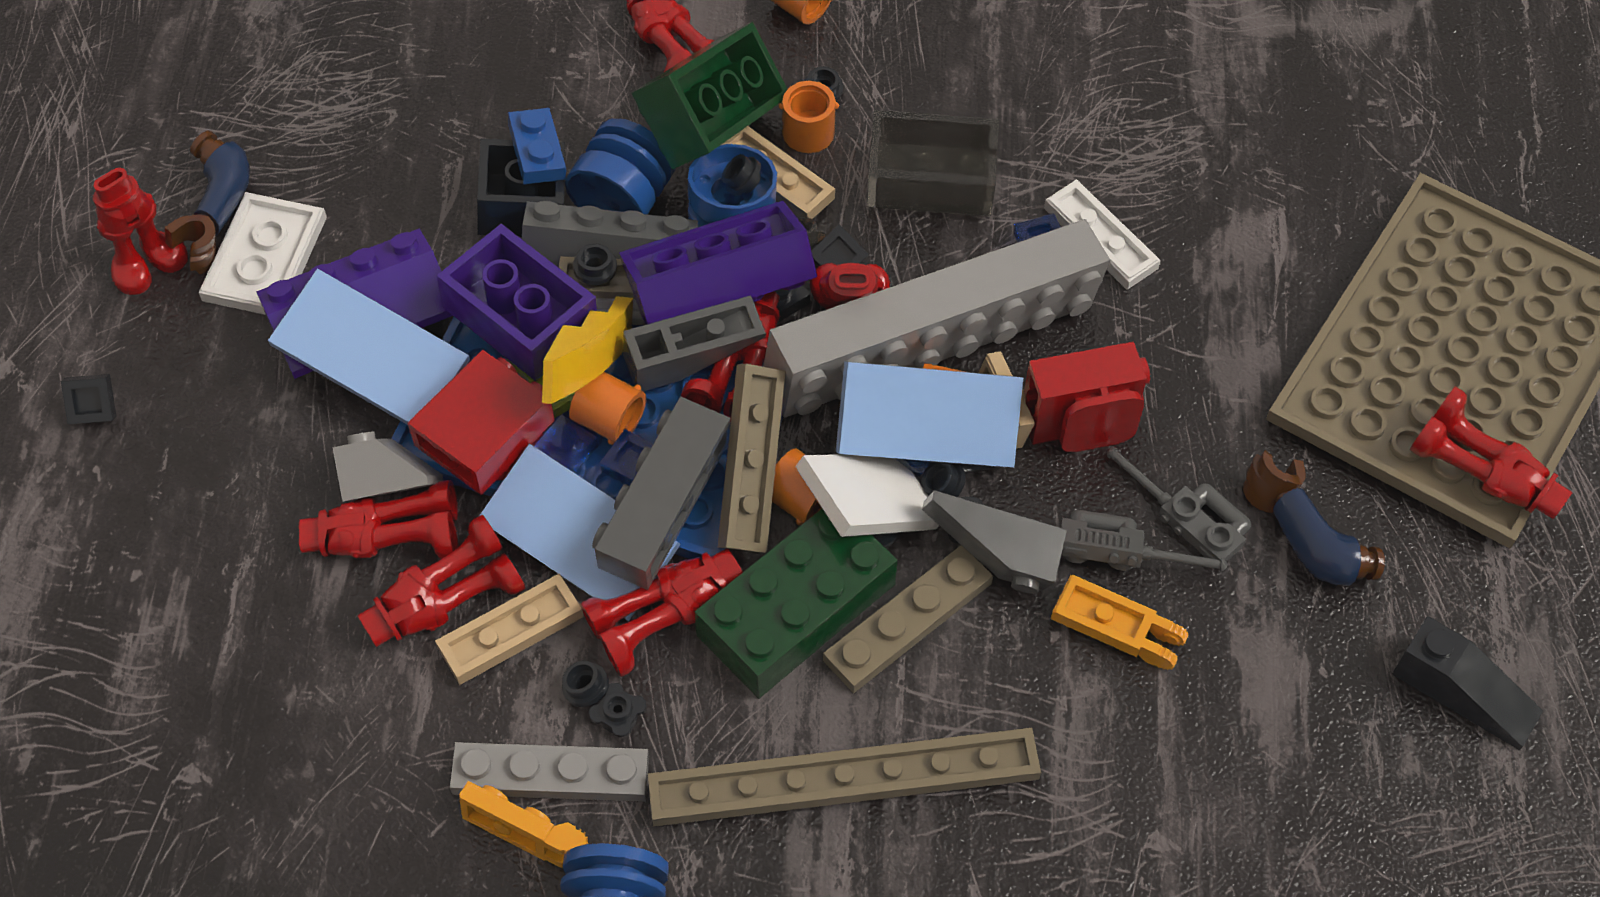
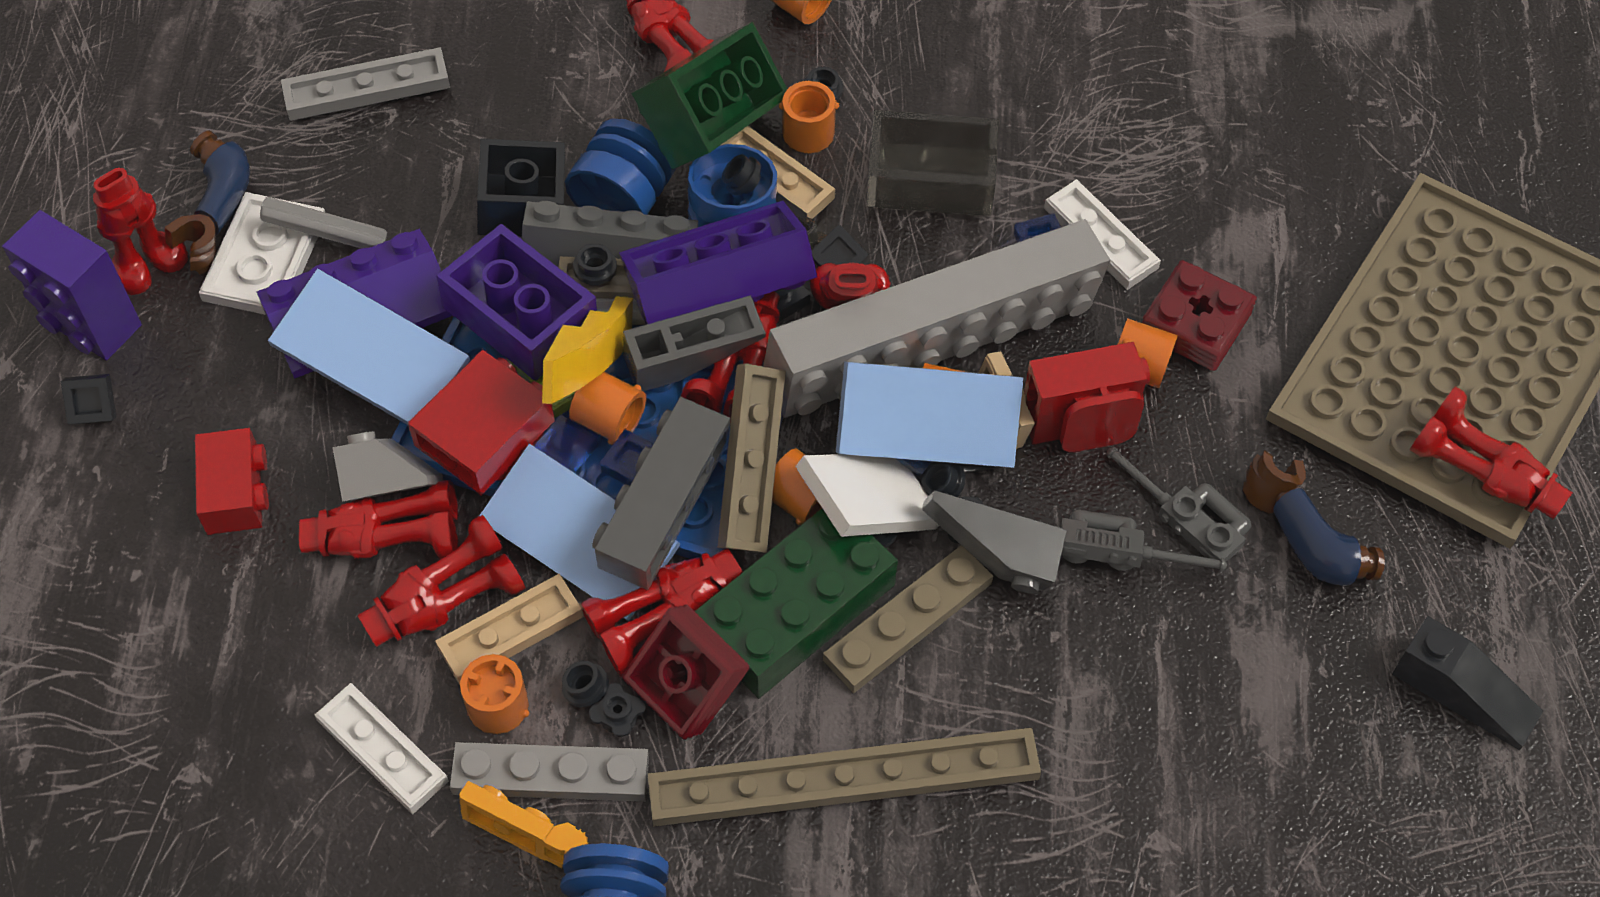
(72, 285): none -> dark purple brick
(230, 481): none -> red brick
(321, 224): none -> light grey axle
(365, 83): none -> light grey plate
(381, 748): none -> white tile
(494, 694): none -> orange piece
(536, 146): blue plate -> none
(682, 646): none -> dark red brick
(1117, 622): light orange hinge -> none
(1151, 344): none -> orange piece
(1221, 309): none -> dark red brick

